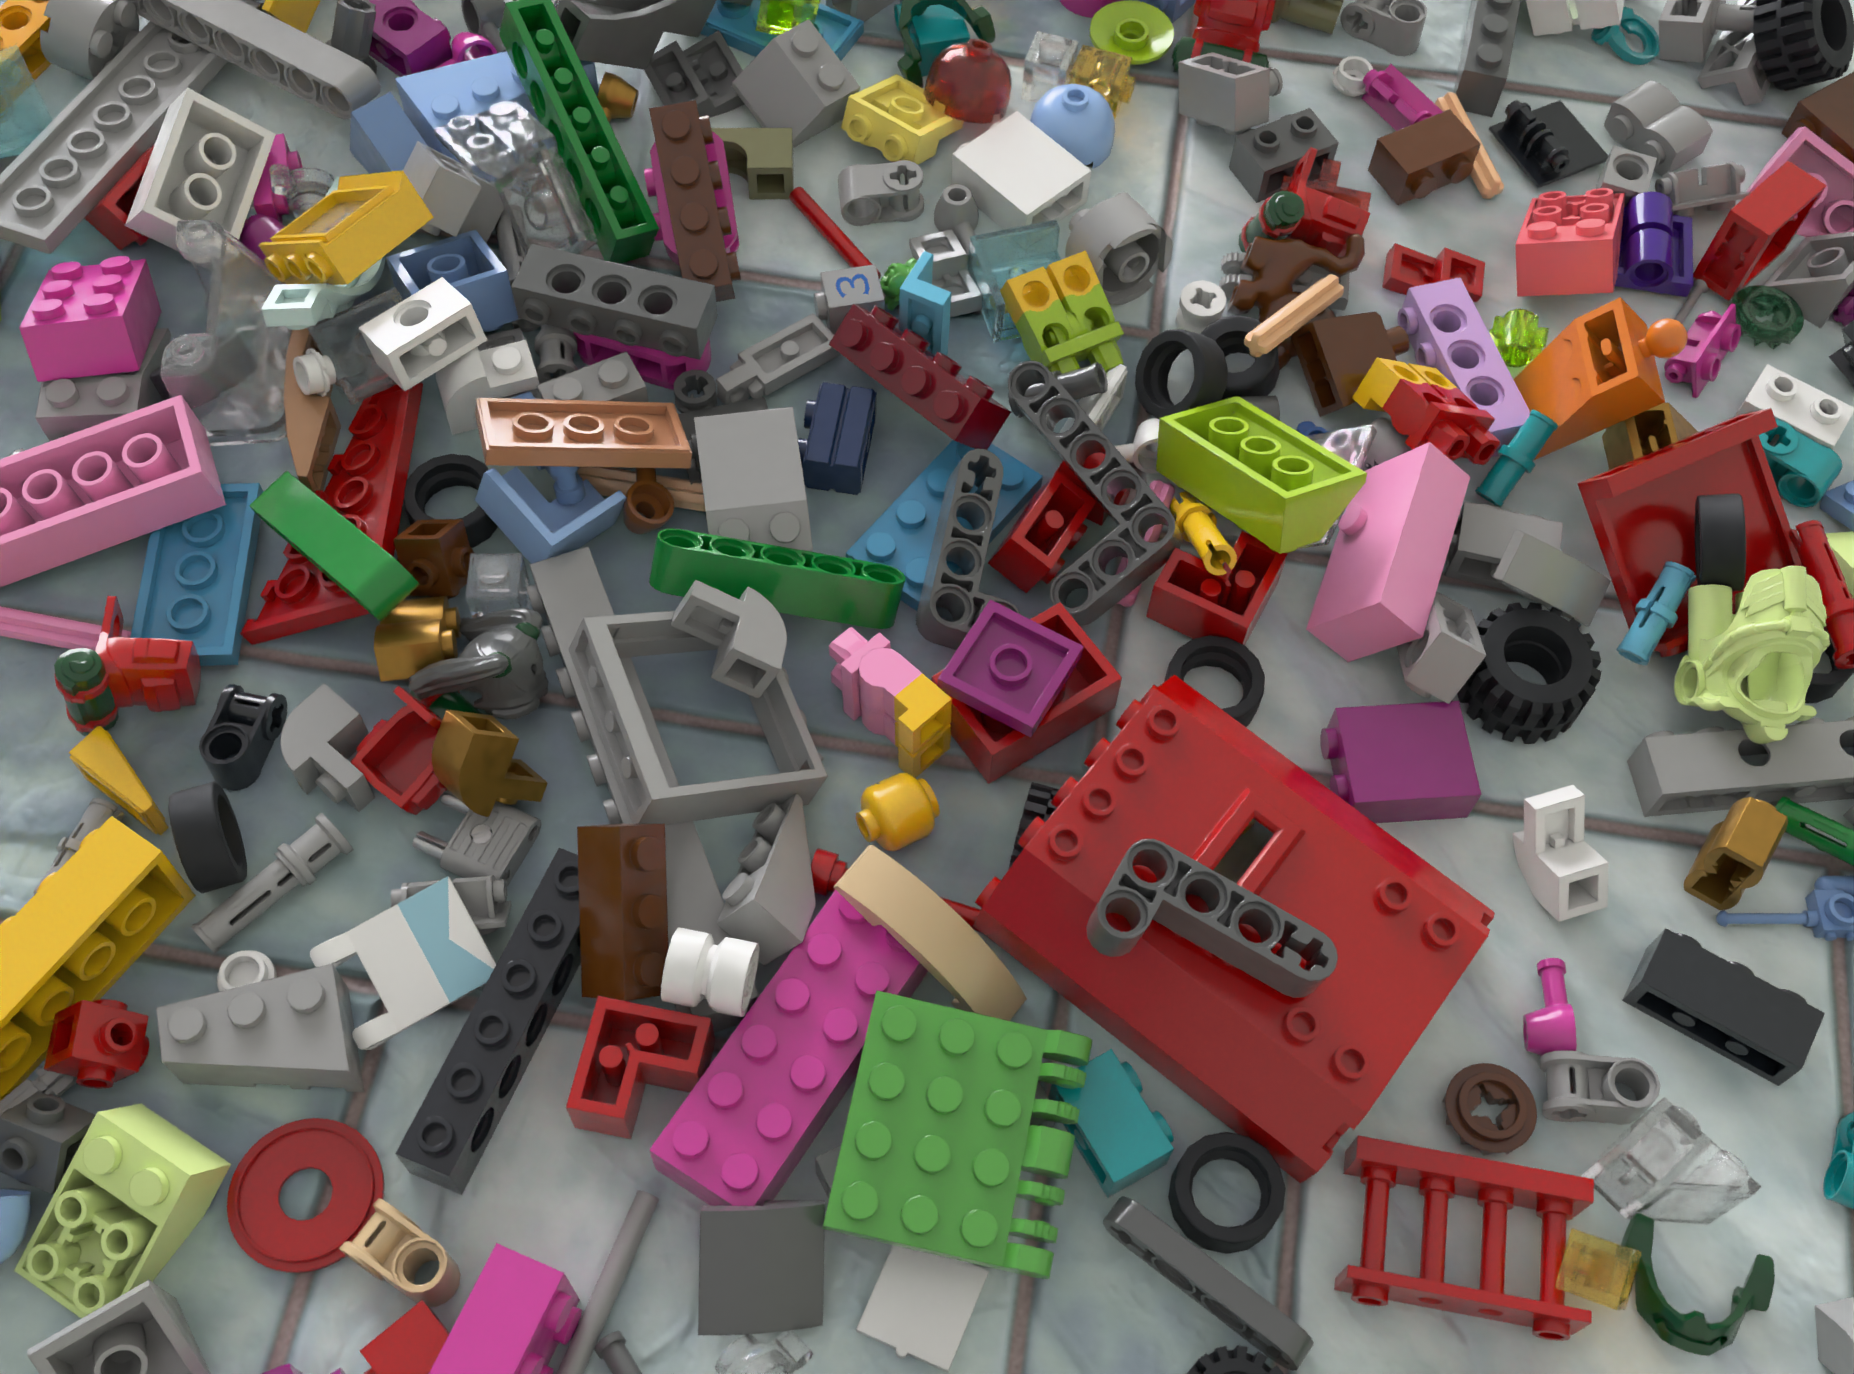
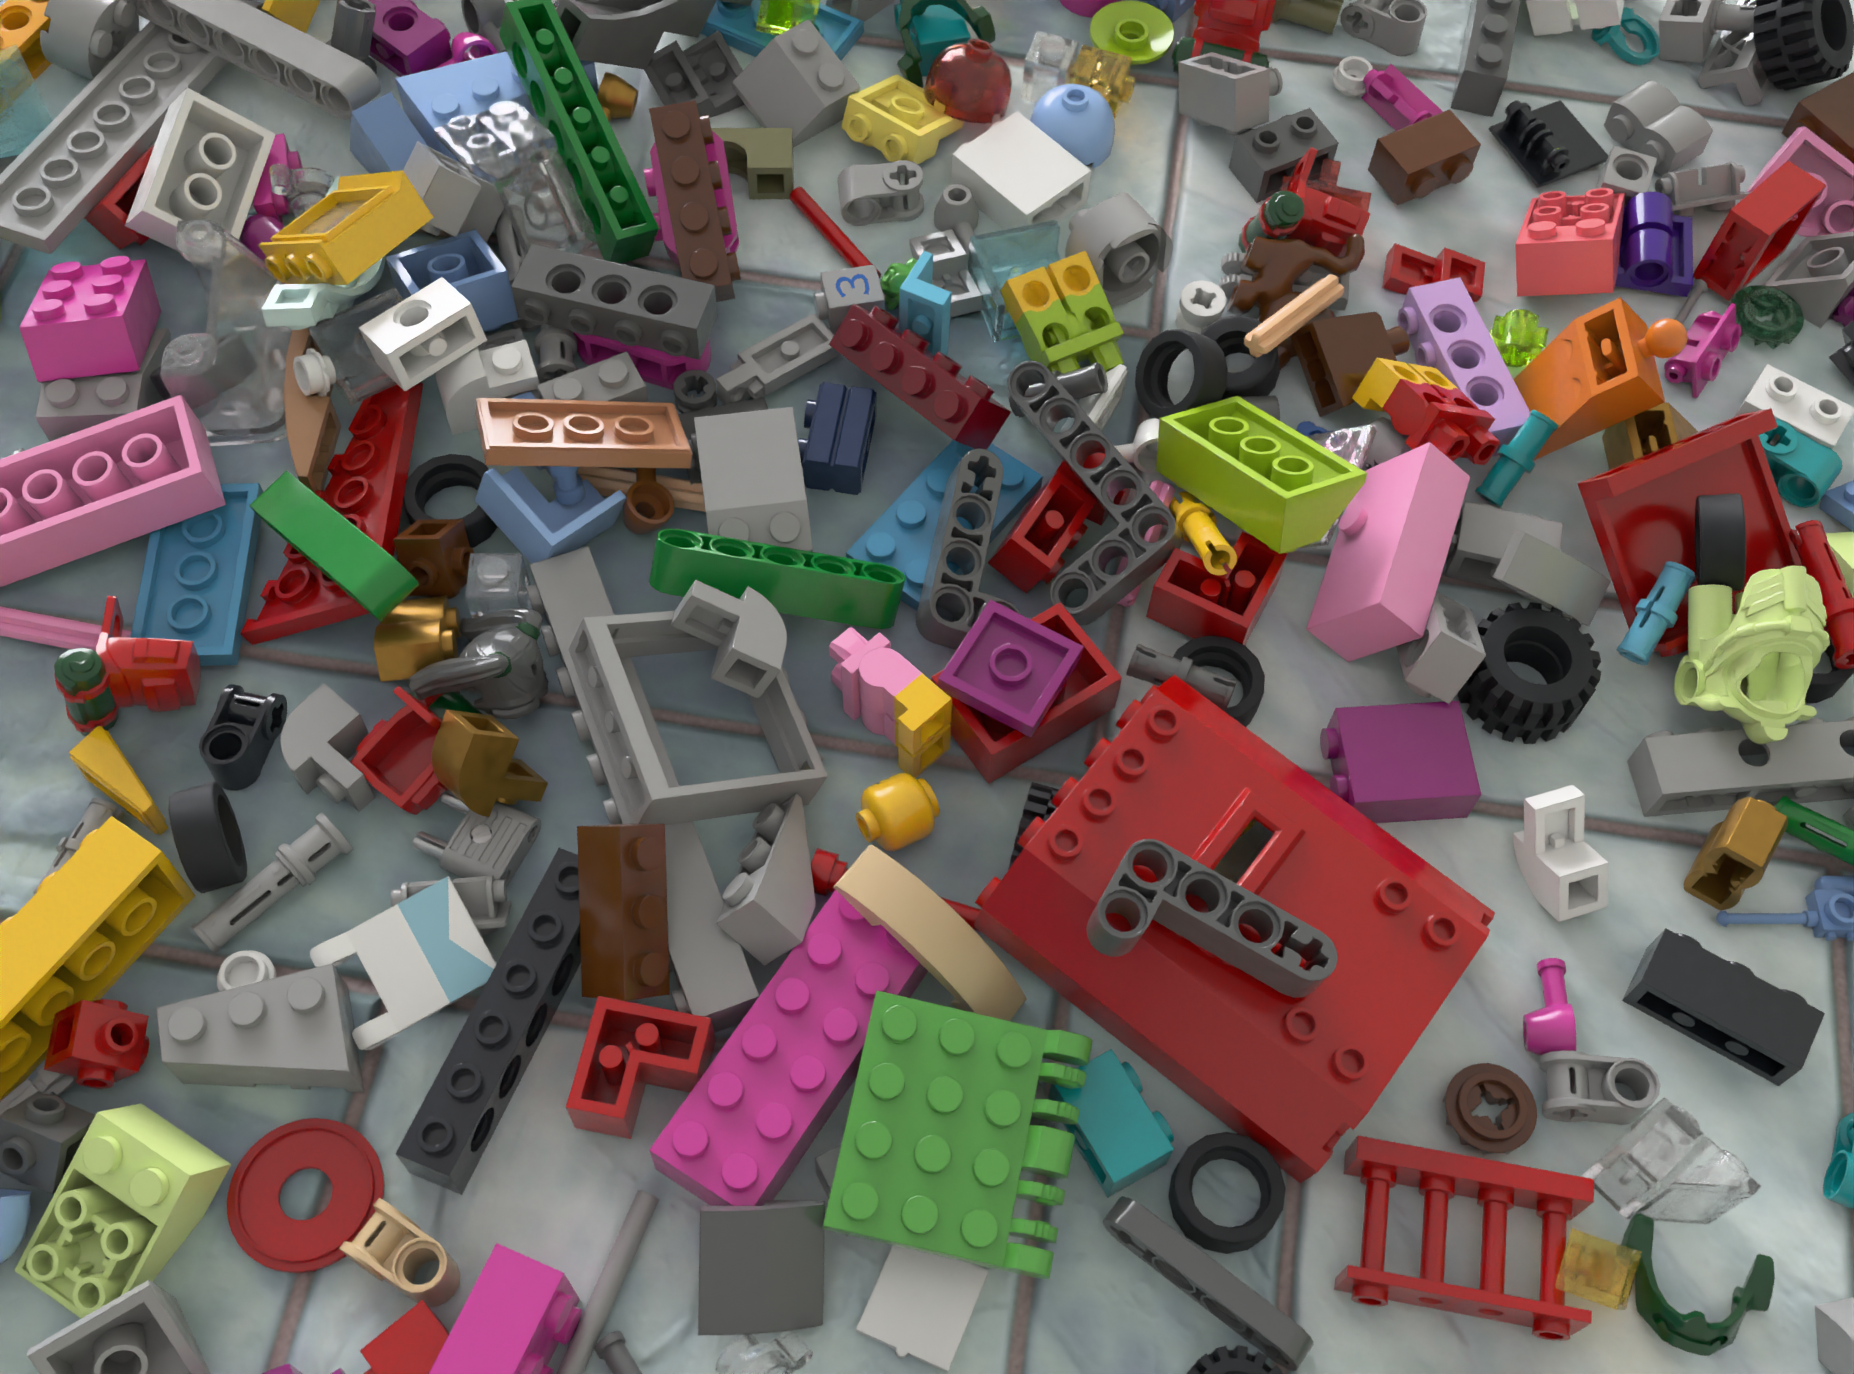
(702, 970): white wheel -> none
(1157, 668): none -> dark grey pin
(1483, 172): light nougat axle -> none

